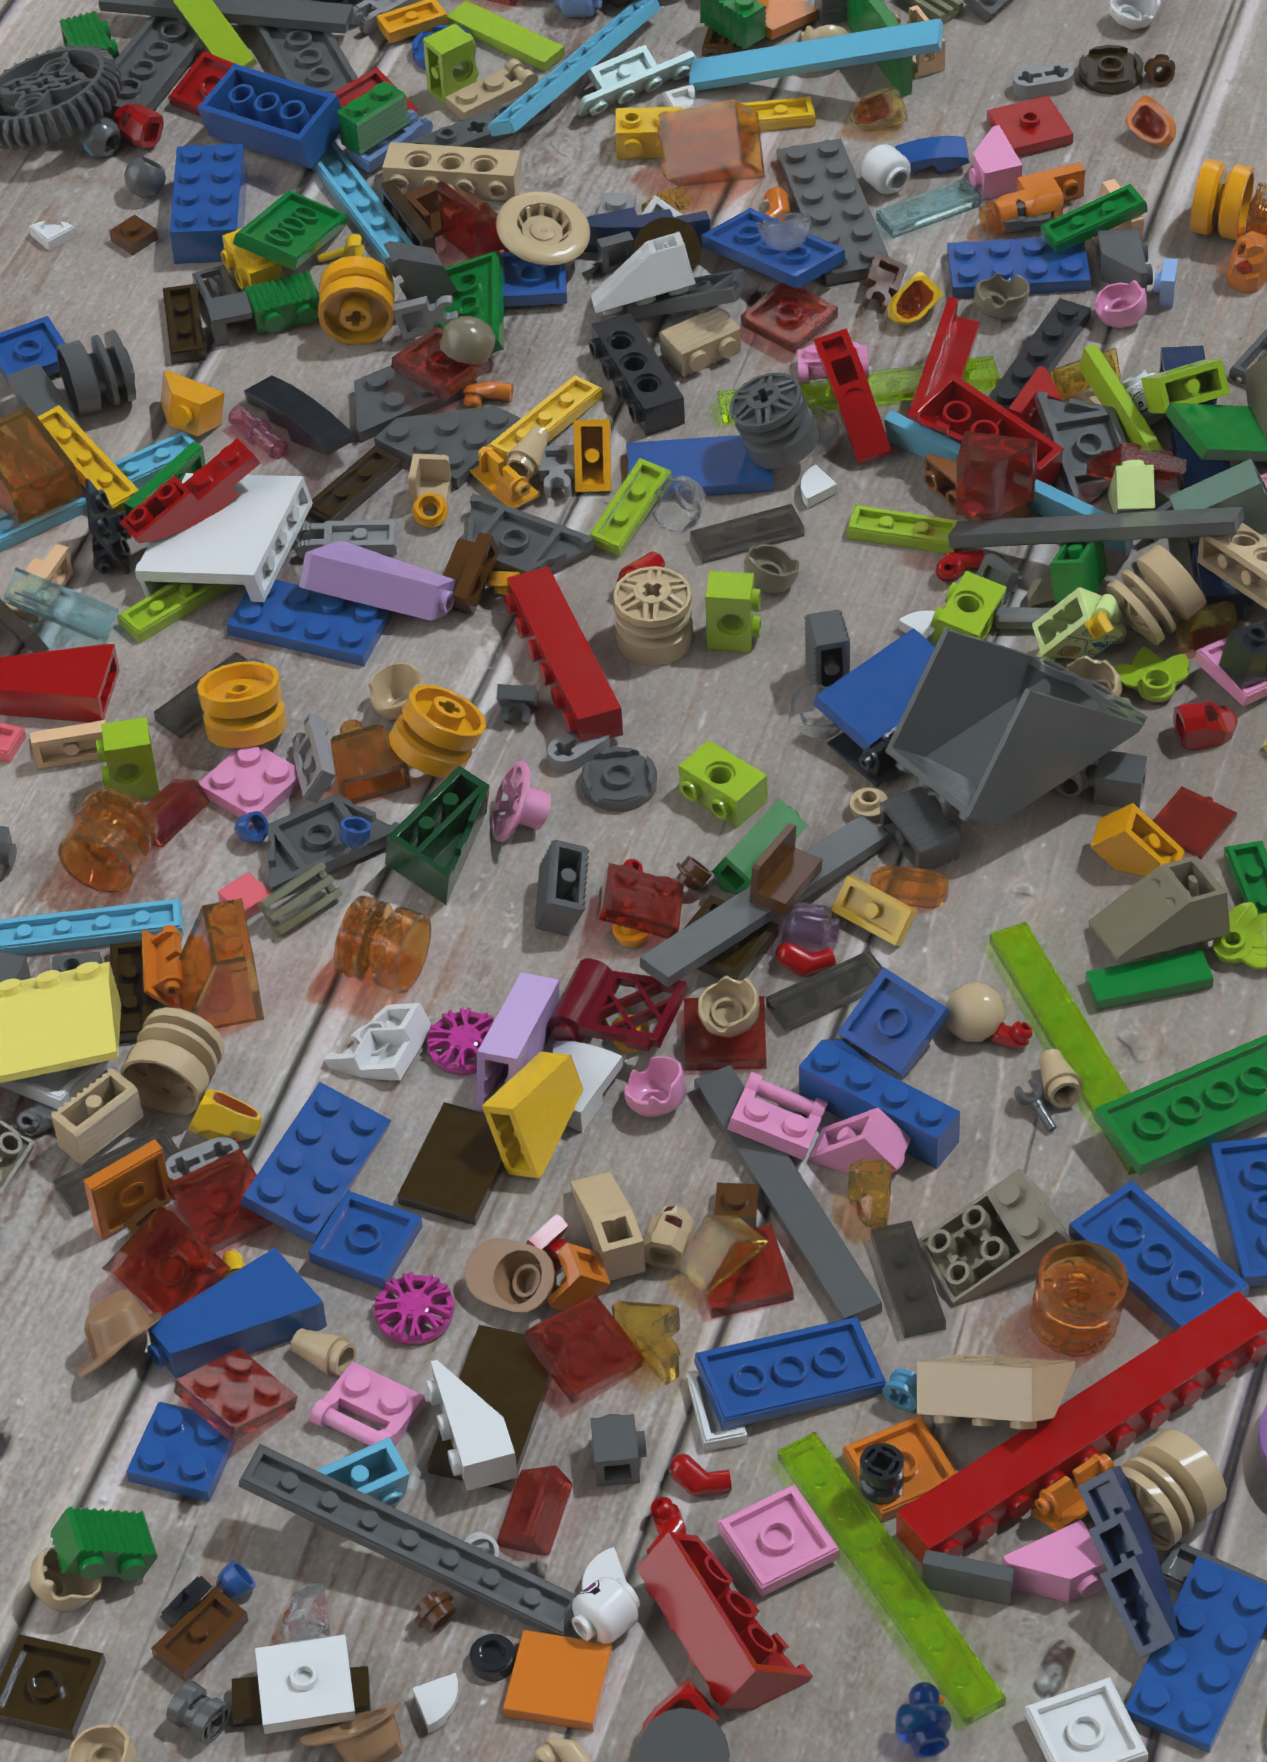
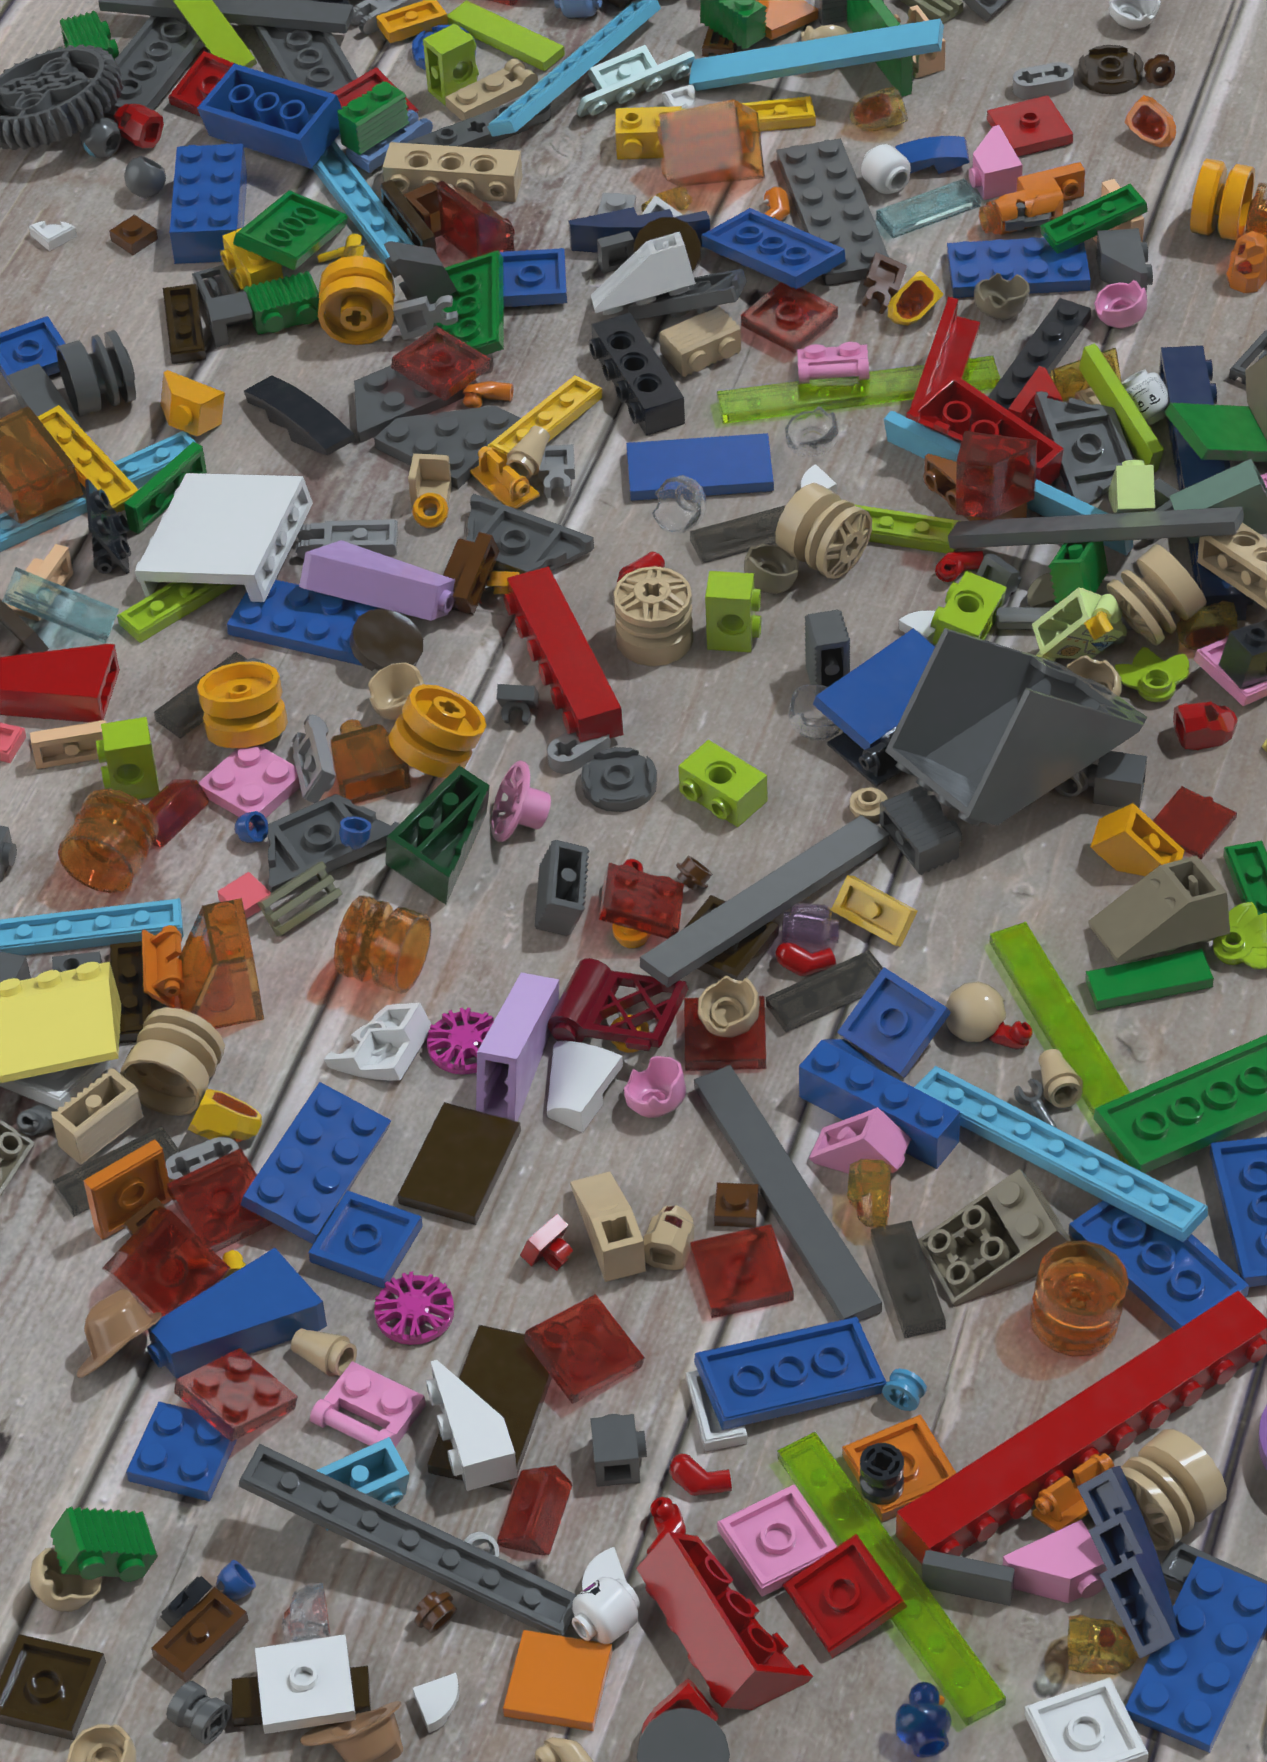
(183, 505): red slope -> none
(269, 442): clear pink pin -> none
(355, 486): dark brown tile -> none
(385, 639): none -> dark brown tile
(468, 340): dark tan hair -> none
(492, 1657): black tile -> none
(510, 1275): medium nougat piece -> none
(533, 1112): yellow slope -> none
(551, 231): tan wheel -> none
(583, 1277): orange panel -> none
(592, 455): light orange slope -> none
(629, 507): lime tile -> none
(651, 1330): clear yellow slope -> none
(719, 1250): clear yellow slope -> none
(736, 867): green brick -> none
(773, 1124): bright pink plate -> none
(774, 420): dark grey wheel -> none
(782, 873): reddish brown panel -> none
(785, 231): clear hair -> none
(823, 530): none -> tan wheel
(844, 1595): none -> red plate
(852, 396): red slope -> none
(912, 885): clear orange tile -> none
(992, 1389): tan slope -> none
(1067, 1156): none -> medium azure tile
(1098, 1646): none -> clear yellow rock
(1165, 465): clear red plate -> none
(1166, 282): light blue plate -> none
(1185, 384): lime brick -> none

